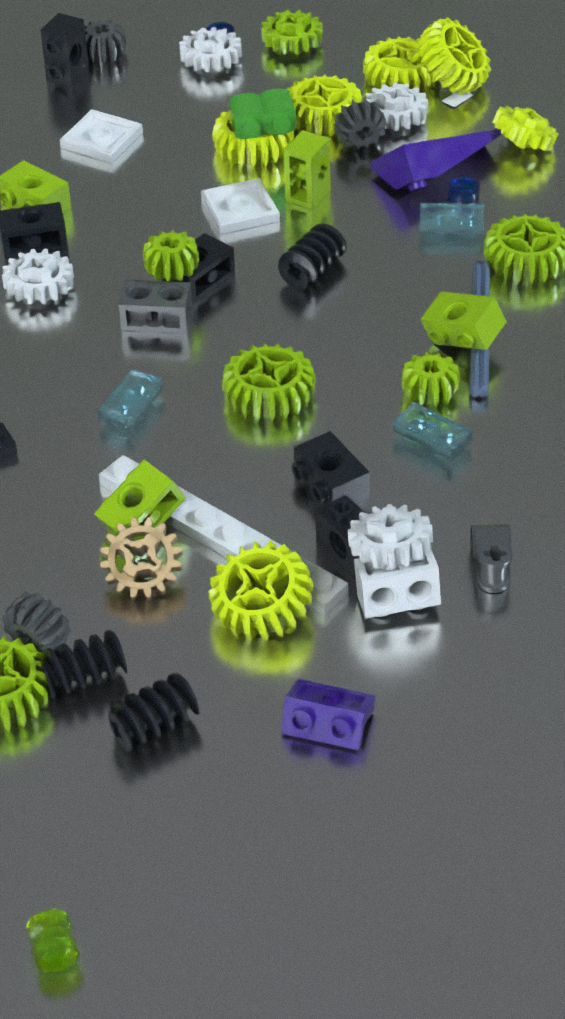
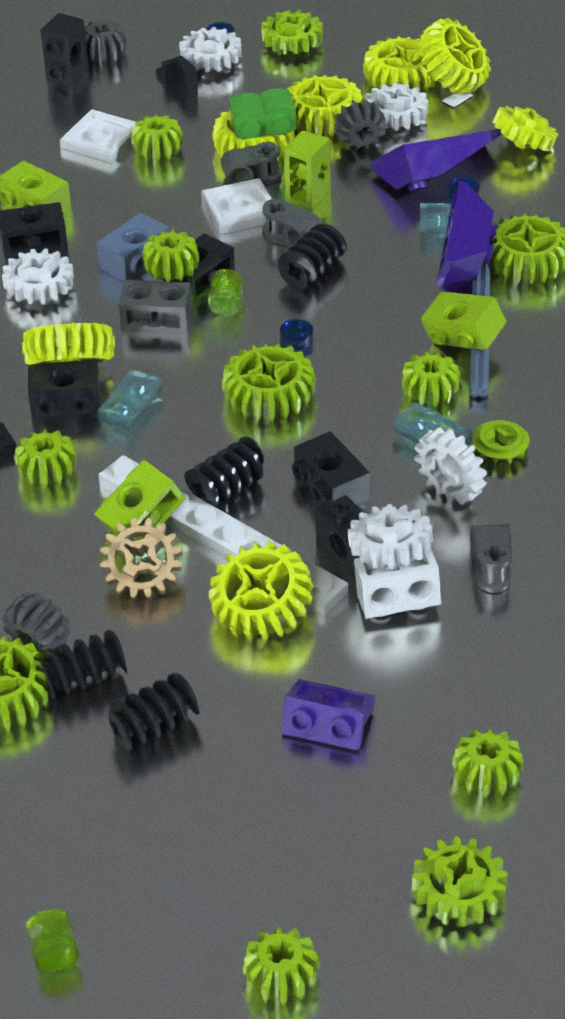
(45, 458): none -> lime gear
(64, 388): none -> black brick
(68, 343): none -> neon yellow gear
(122, 249): none -> sand blue brick
(157, 138): none -> lime gear
(179, 71): none -> black slope
(225, 292): none -> clear neon green wheel
(226, 471): none -> black piece
(252, 163): none -> dark grey piece
(280, 965): none -> lime gear
(286, 225): none -> dark grey piece
(296, 333): none -> clear blue tile
(450, 465): none -> white gear
(459, 881): none -> lime gear
(466, 239): none -> dark purple wedge
(487, 762): none -> lime gear
(507, 433): none -> lime gear

